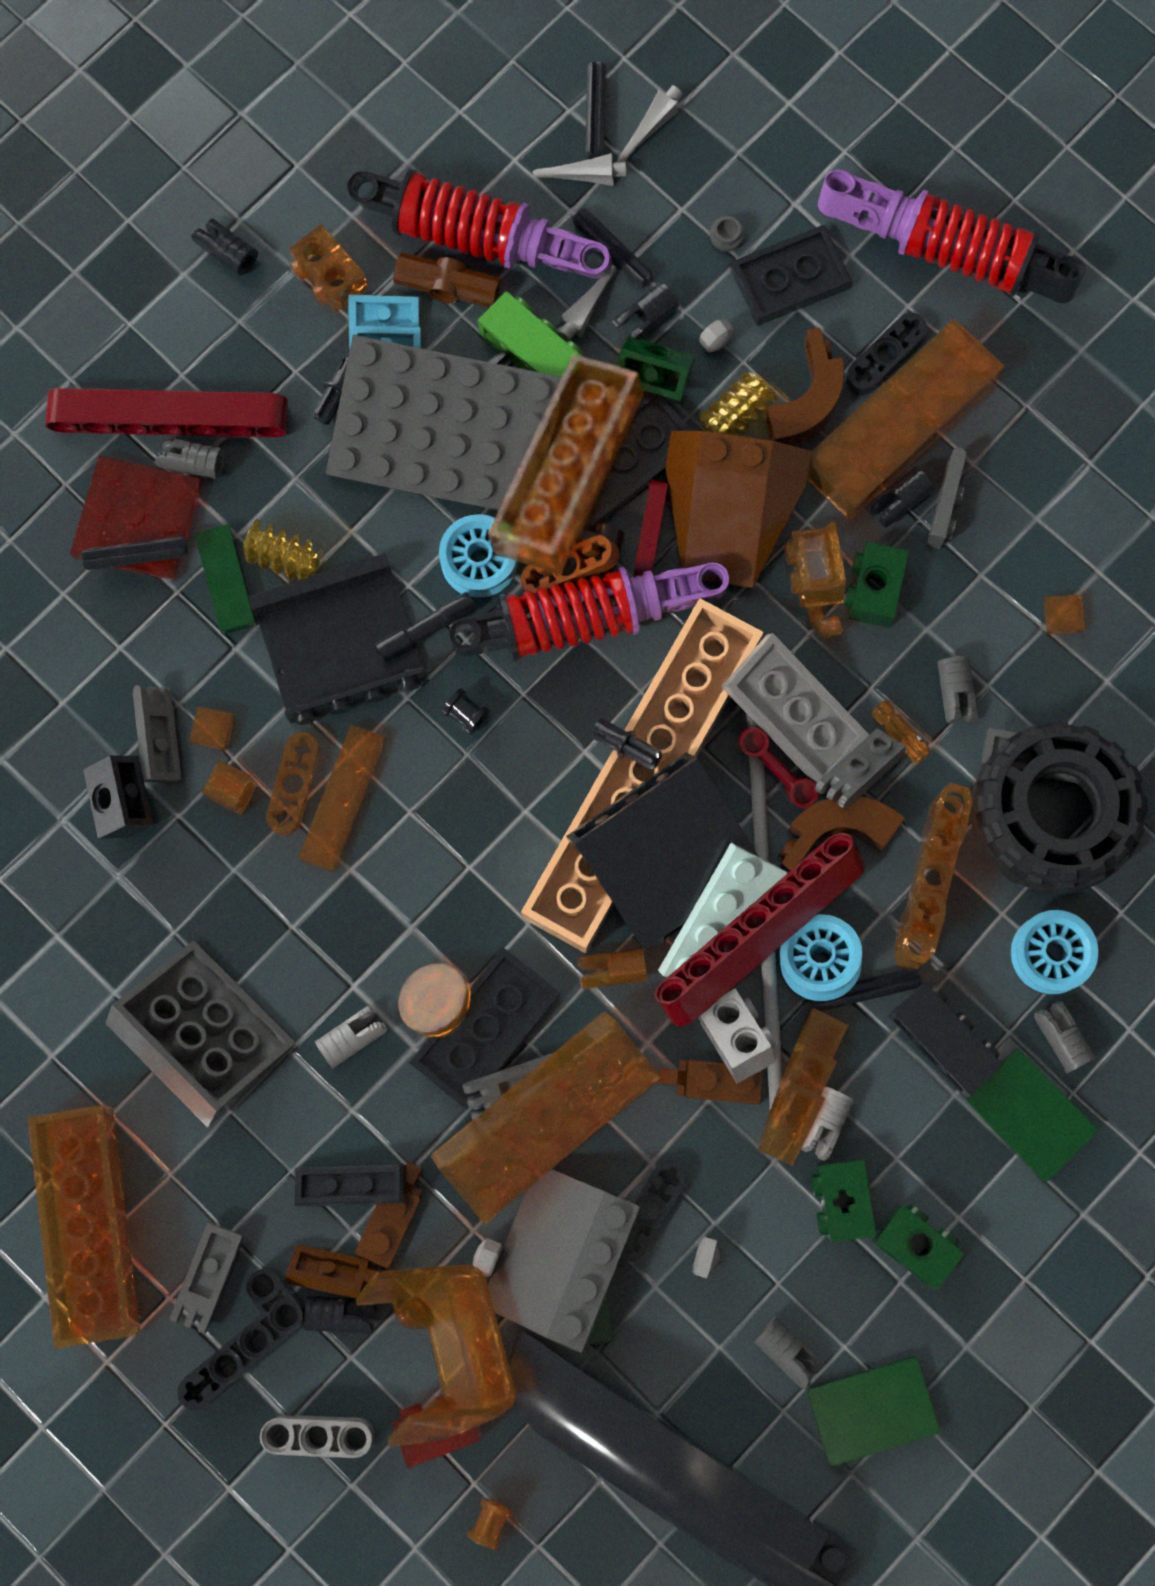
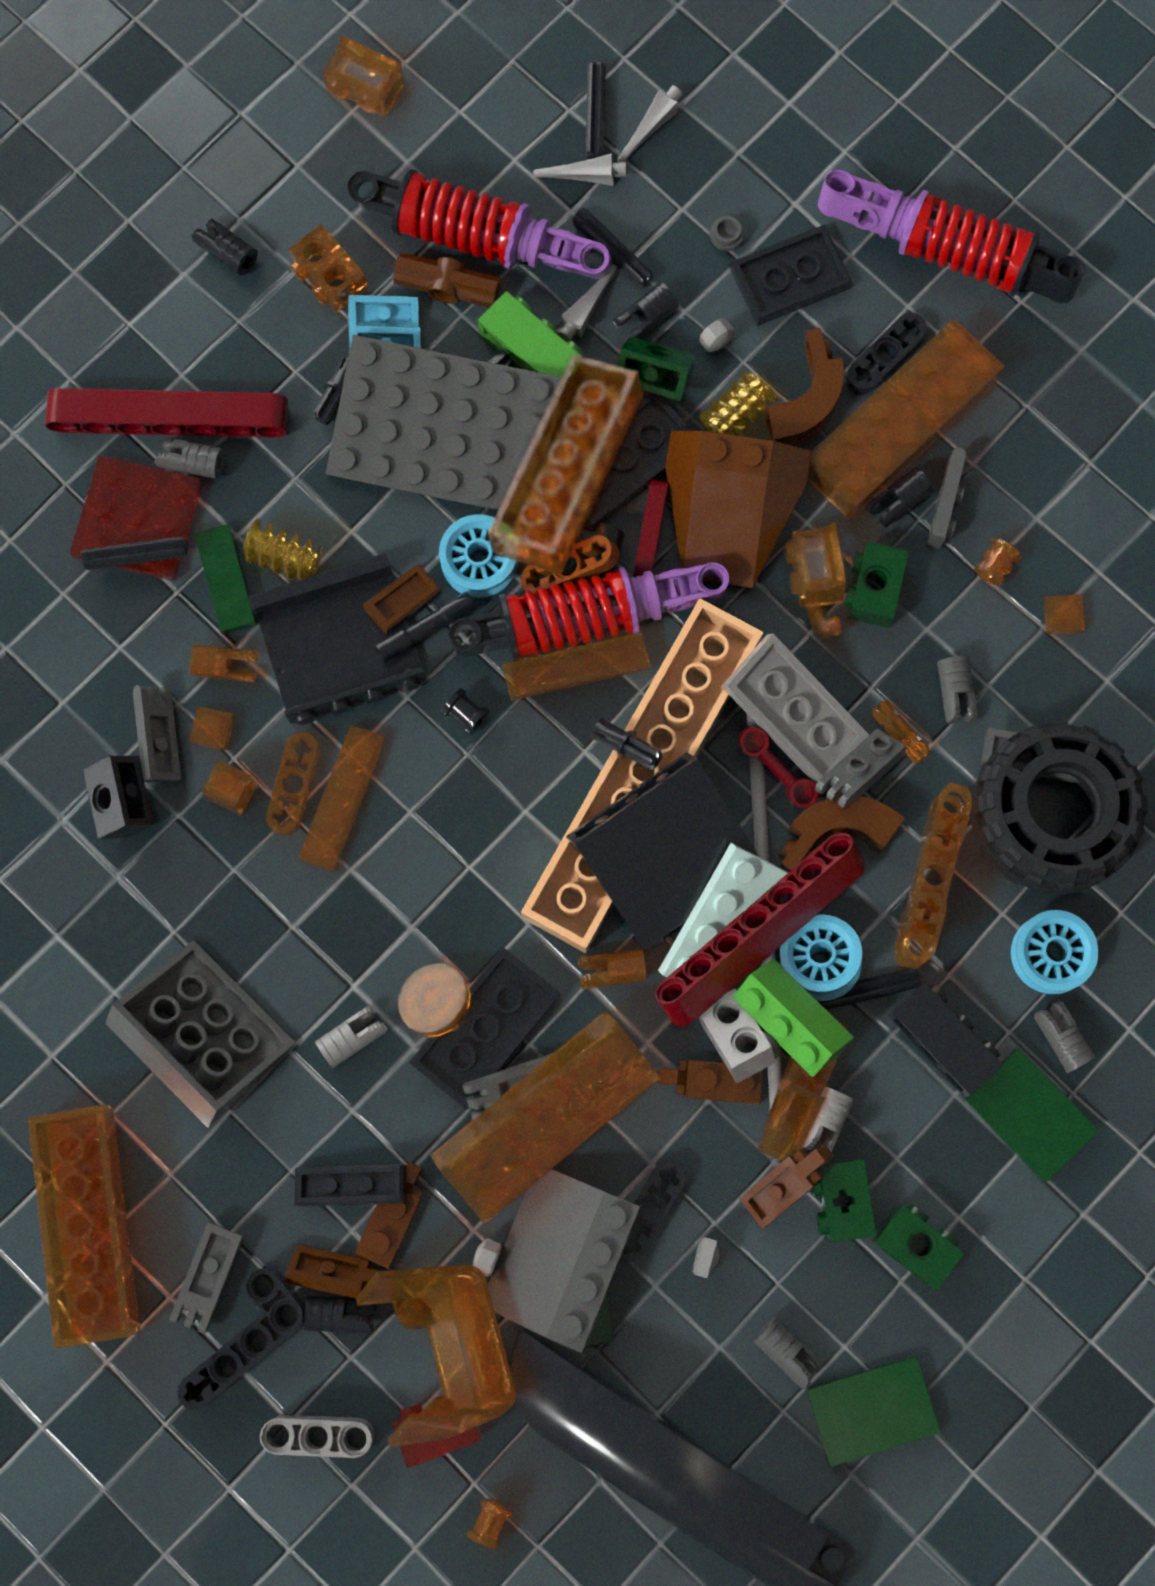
(217, 661): none -> clear orange hinge
(363, 76): none -> clear orange window
(402, 598): none -> reddish brown tile
(576, 666): none -> clear orange plate
(785, 1185): none -> reddish brown hinge
(792, 1017): none -> bright green brick
(997, 562): none -> clear orange bush

